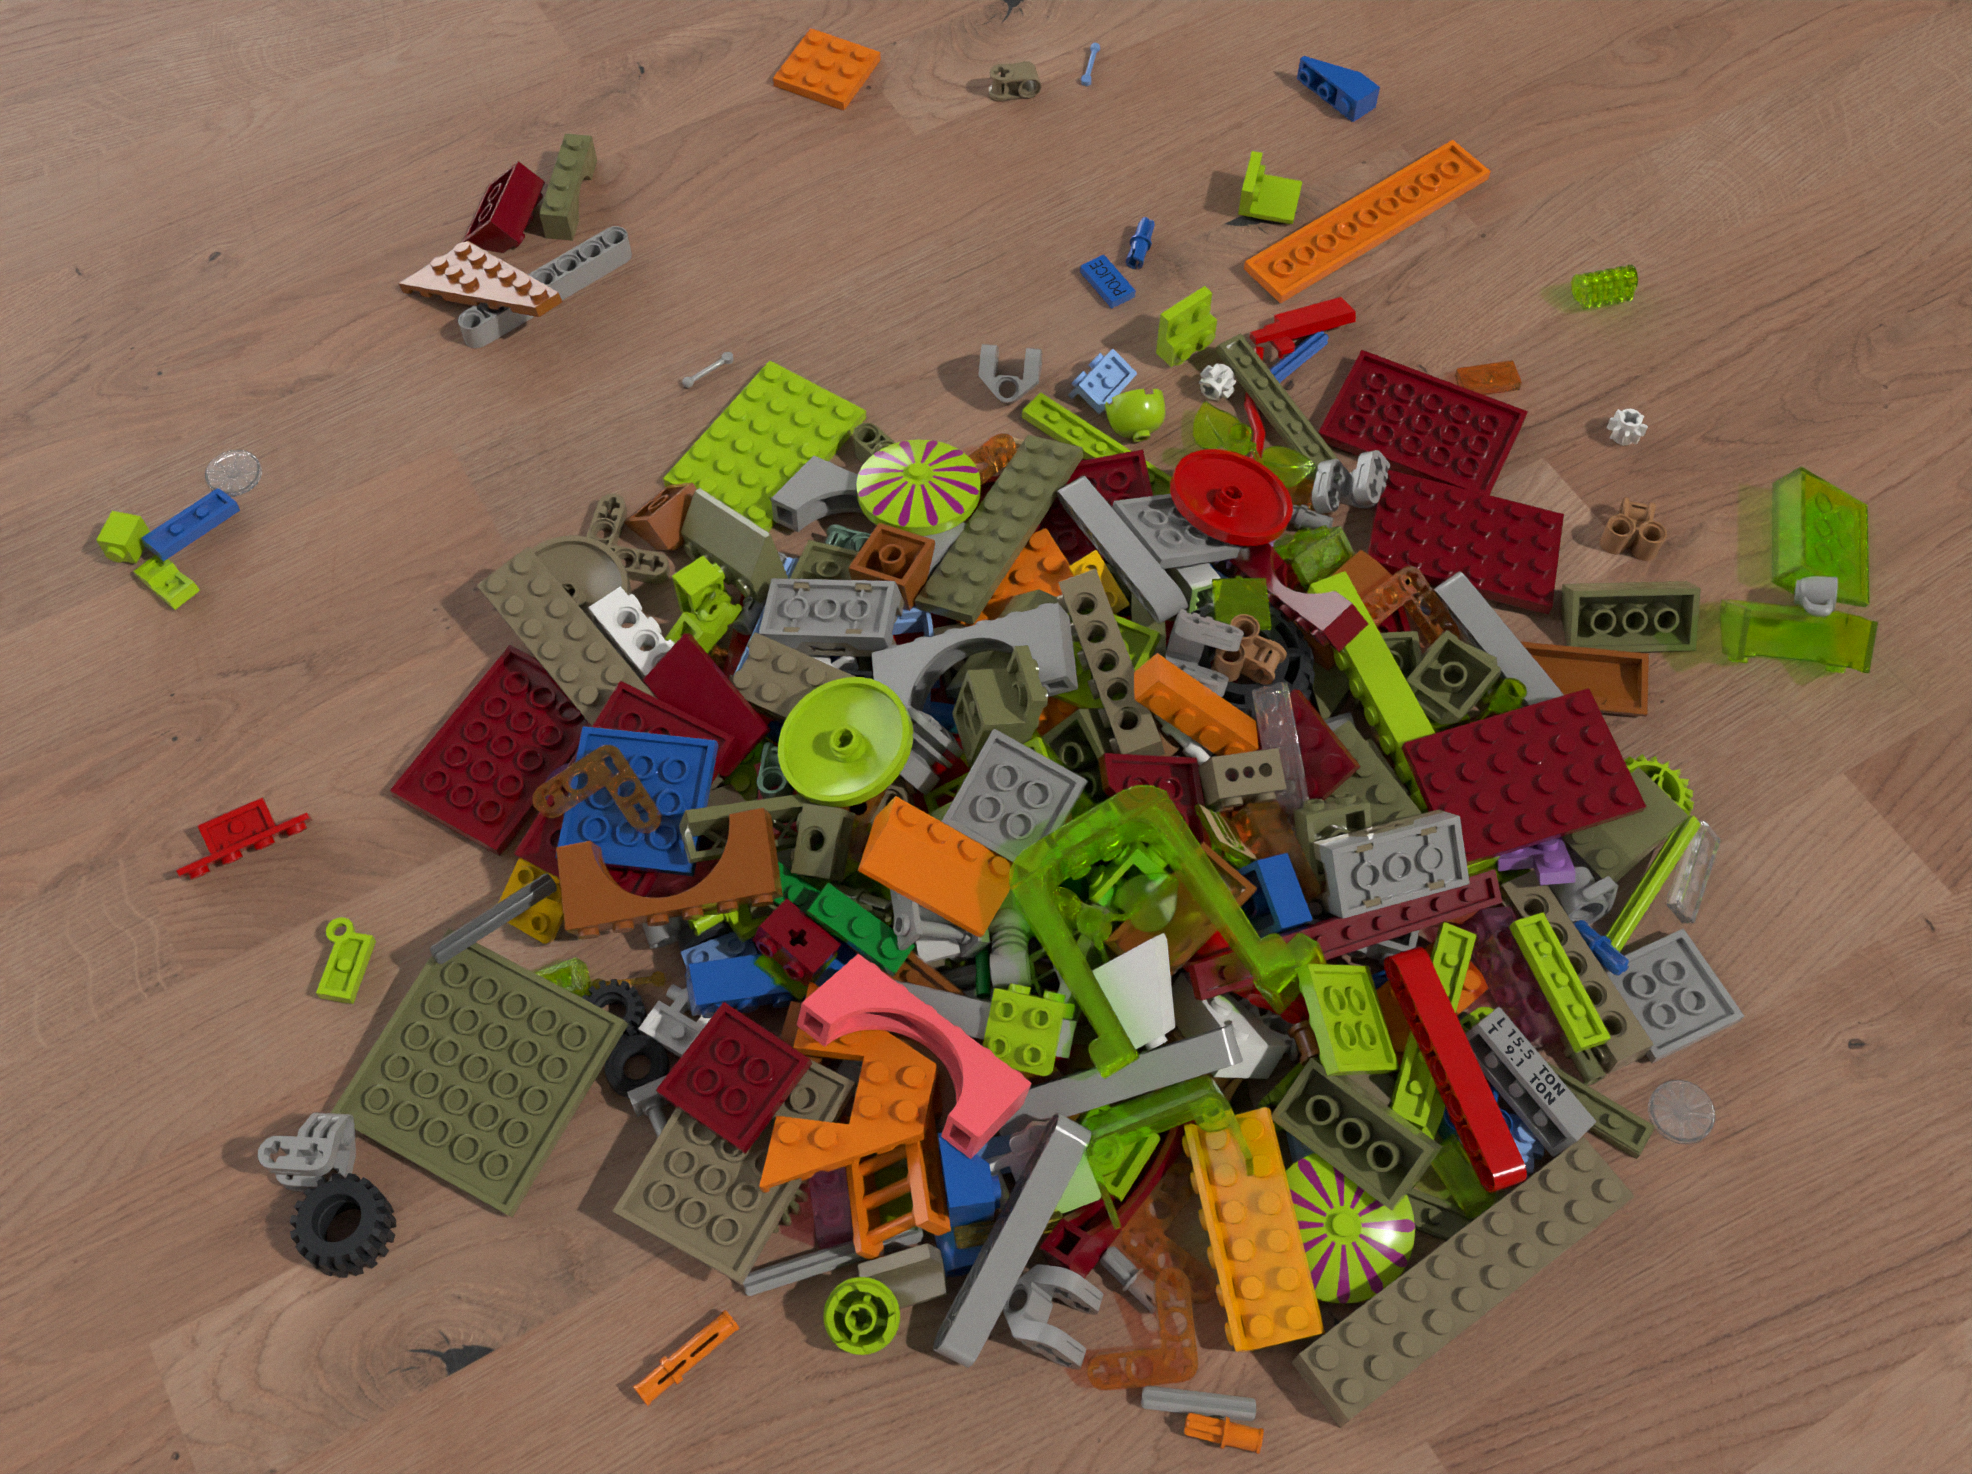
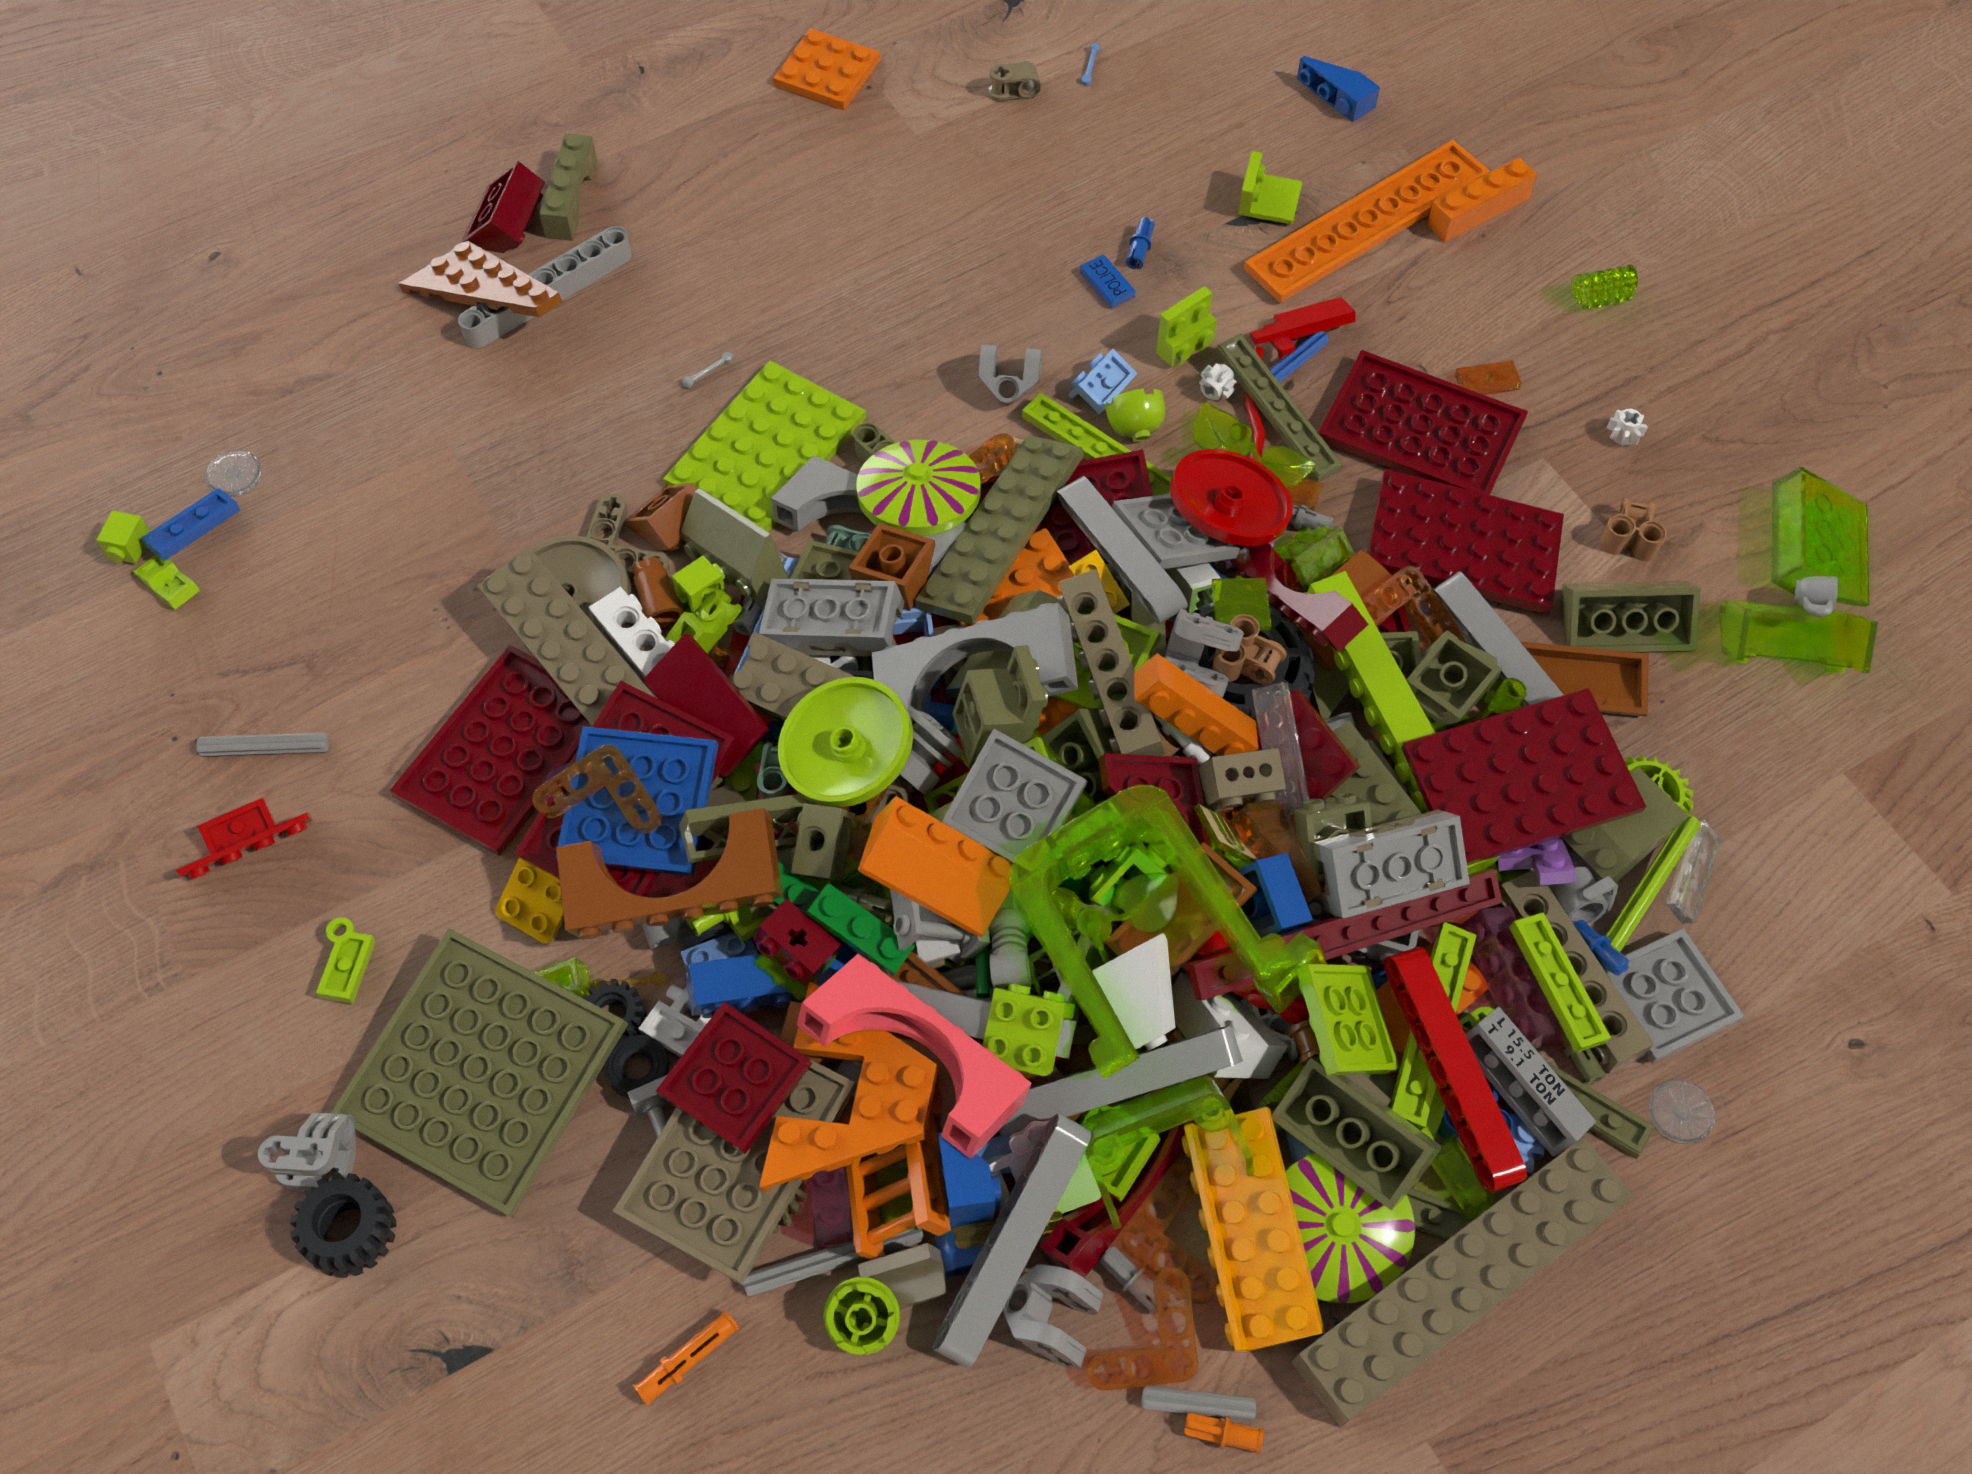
(262, 744): none -> light grey axle
(492, 919): dark grey axle -> none
(656, 592): none -> dark orange plant
(1359, 488): light grey piece -> none
(1481, 199): none -> orange brick

